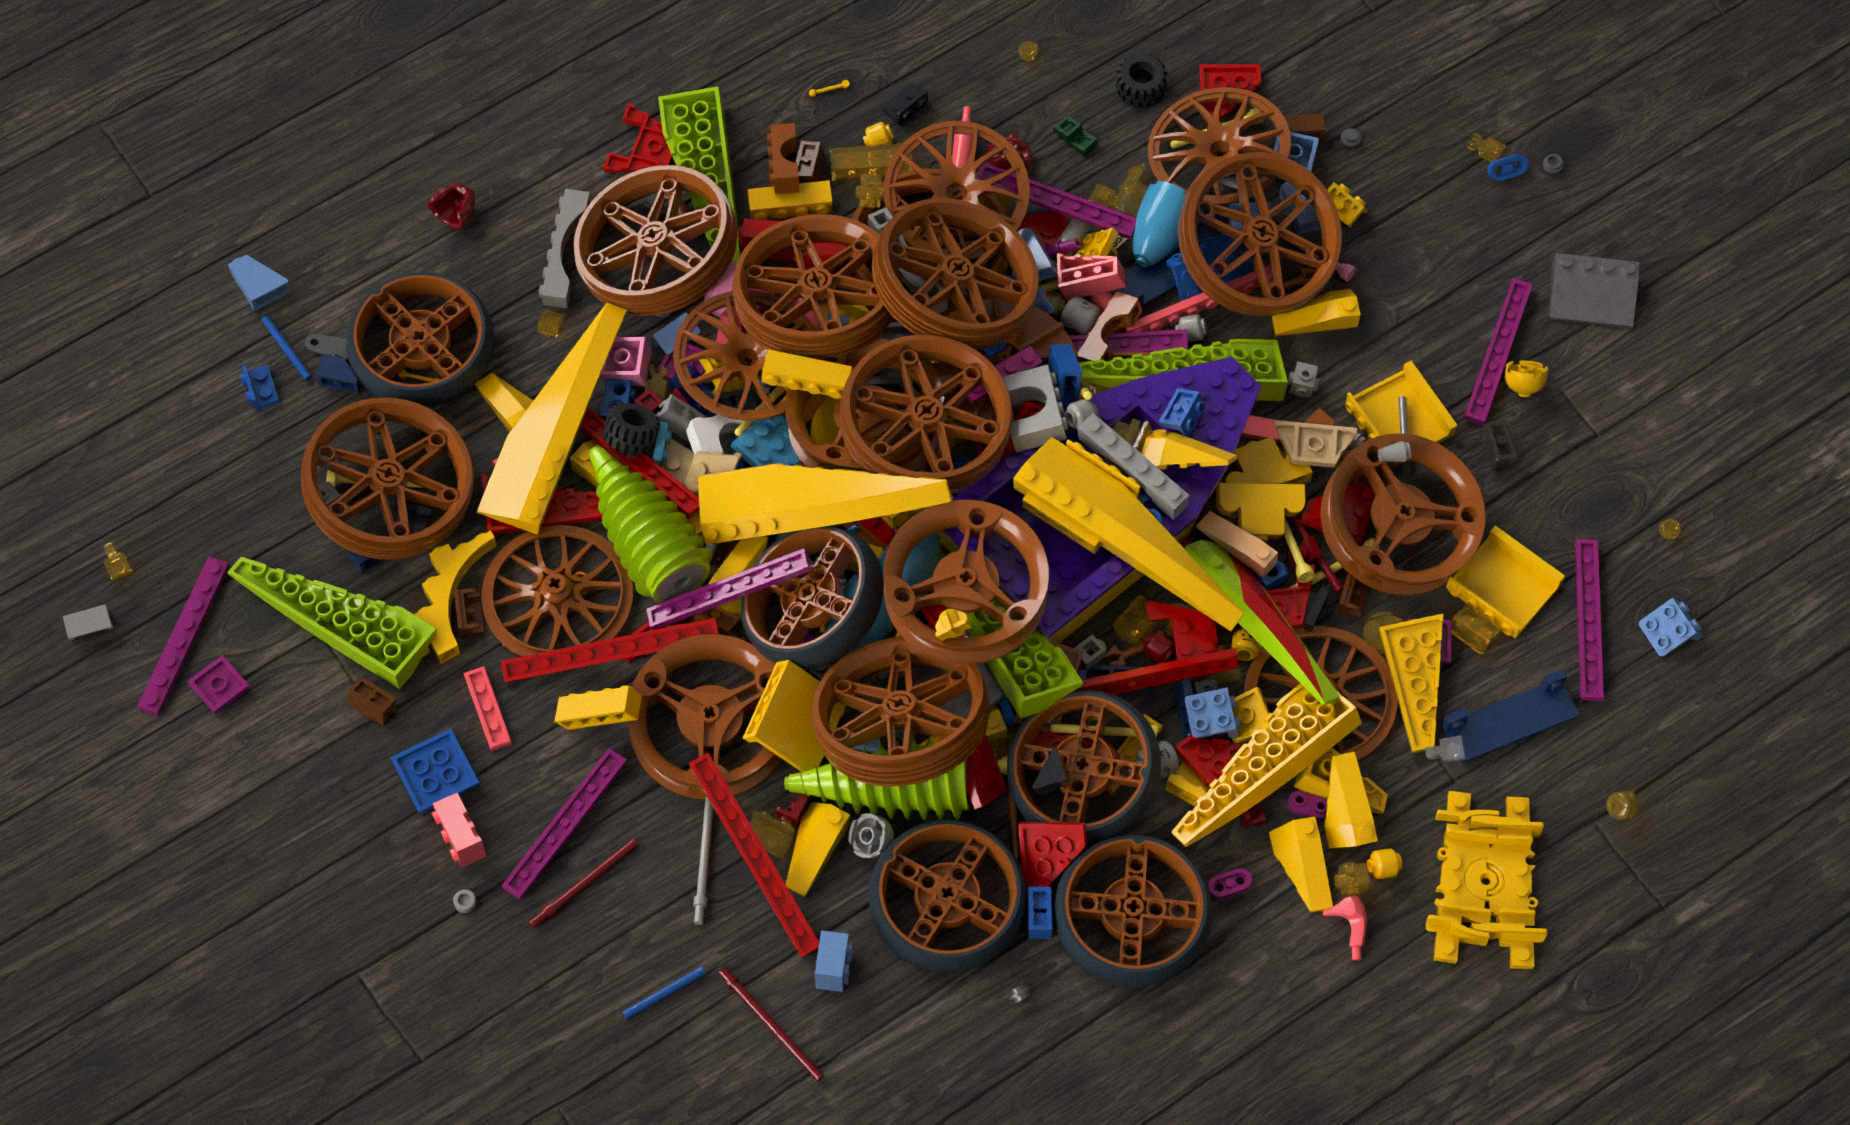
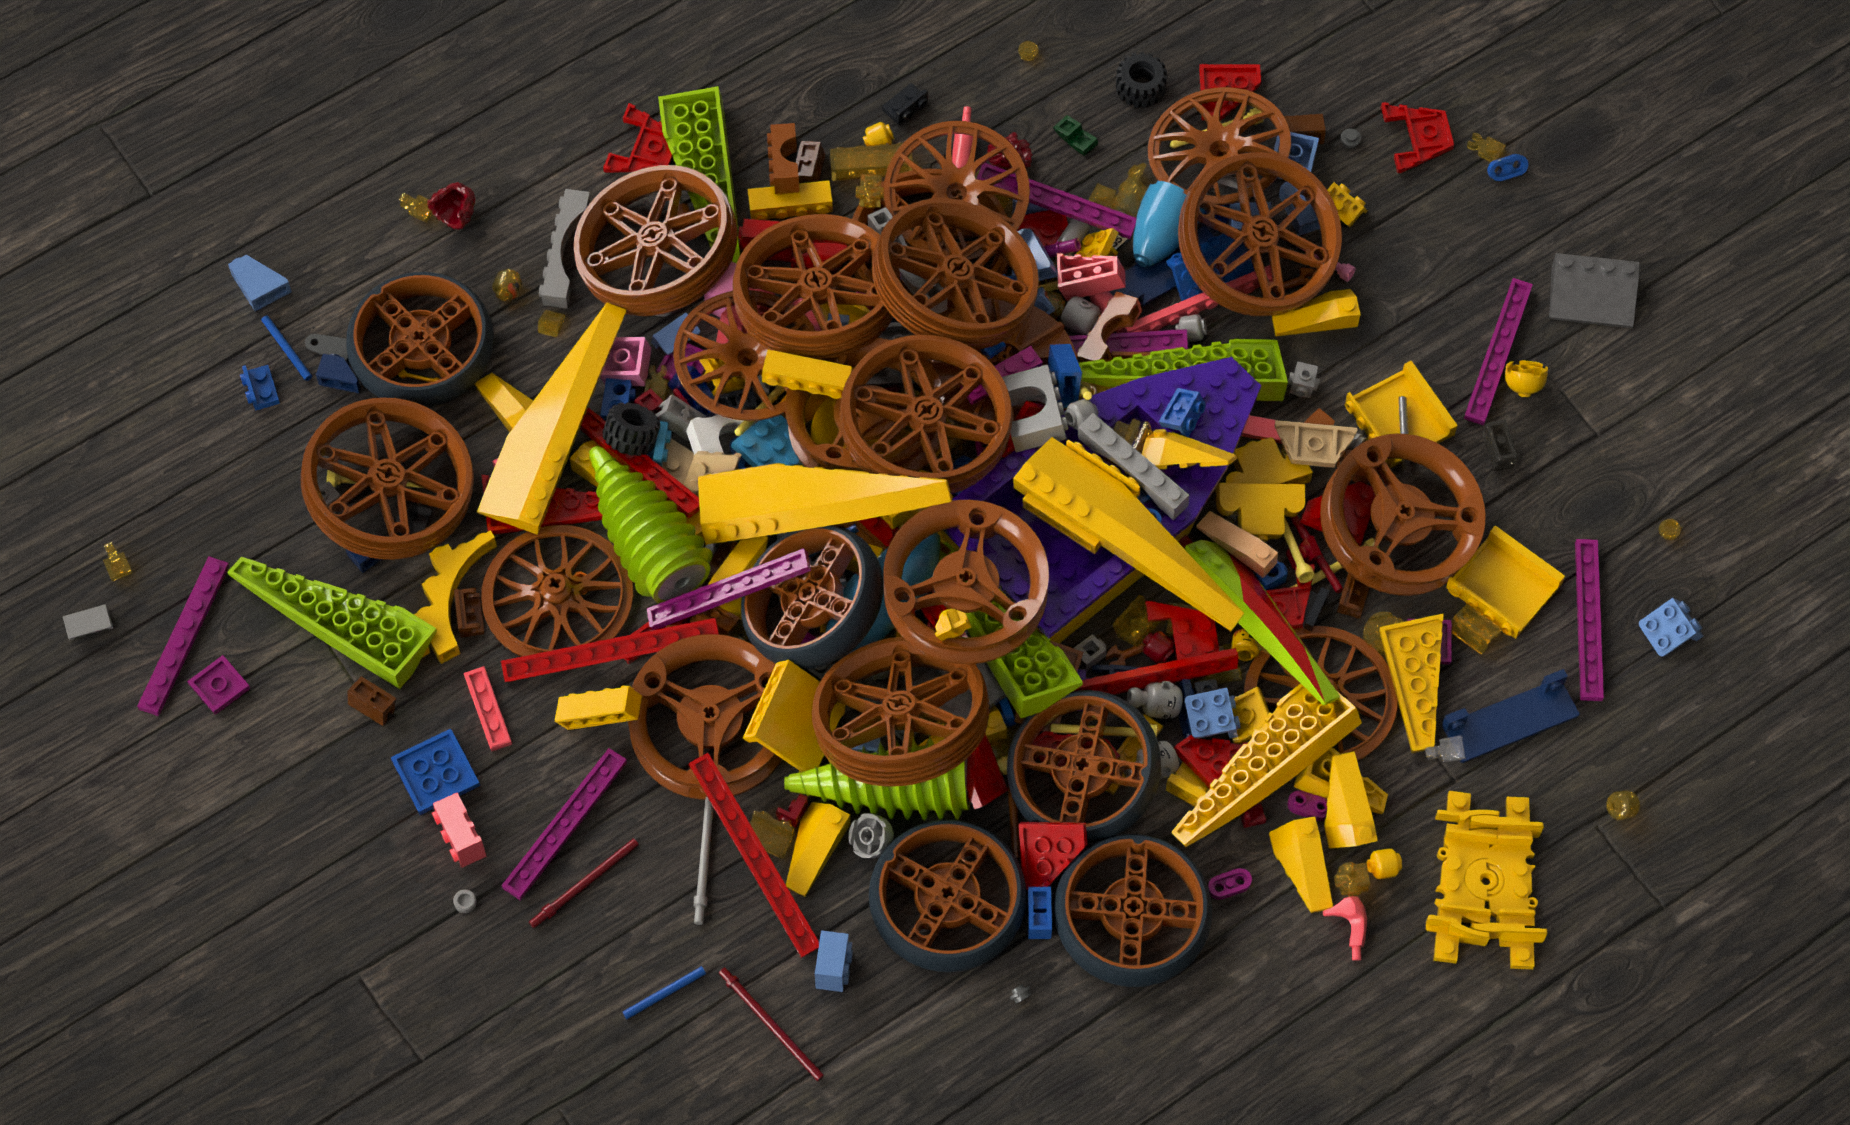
(416, 207): none -> clear yellow plate
(507, 284): none -> clear yellow head
(845, 84): yellow hinge -> none
(1052, 774): black slope -> none
(1157, 699): none -> light grey piece
(1395, 452): light grey cone -> none
(1427, 131): none -> red wing
(1553, 163): dark grey plate -> none

